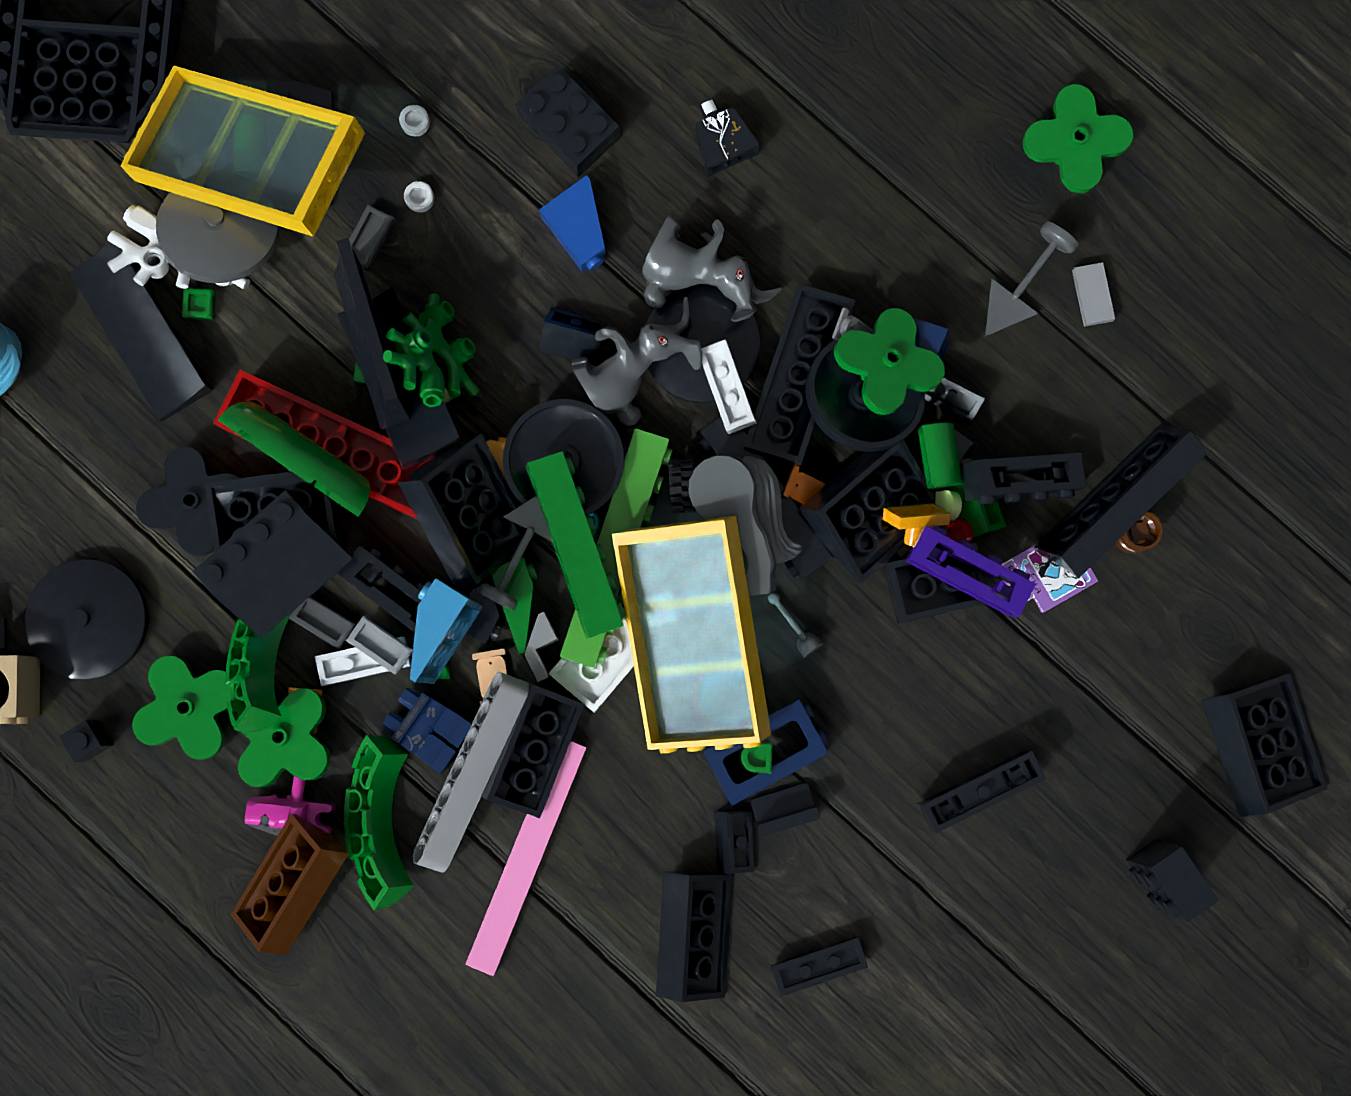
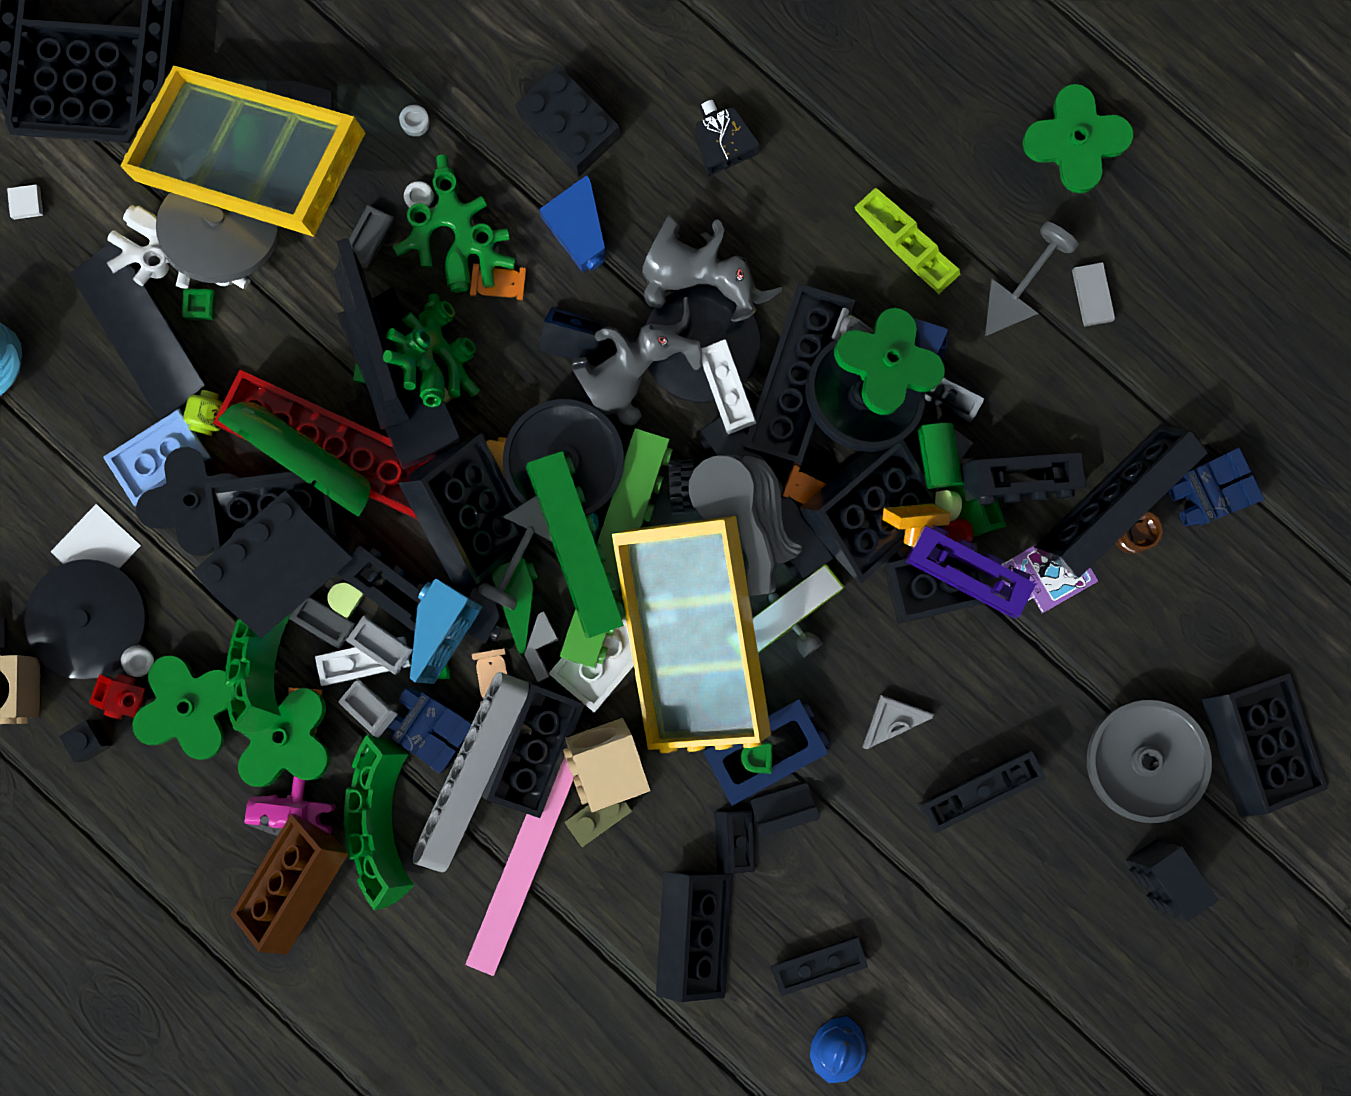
(25, 202): none -> white tile
(96, 539): none -> white sticker
(117, 696): none -> red brick
(137, 661): none -> white tile
(141, 459): none -> light blue tile
(202, 411): none -> lime head
(344, 599): none -> yellowish green tile
(367, 708): none -> light grey tile
(458, 217): none -> green plant
(503, 283): none -> orange piece
(589, 825): none -> olive brick
(605, 765): none -> tan brick
(795, 606): none -> white slope
(838, 1050): none -> blue piece
(892, 719): none -> light grey tile
(907, 241): none -> lime slope
(1149, 761): none -> dark grey dish
(1207, 497): none -> dark blue hips

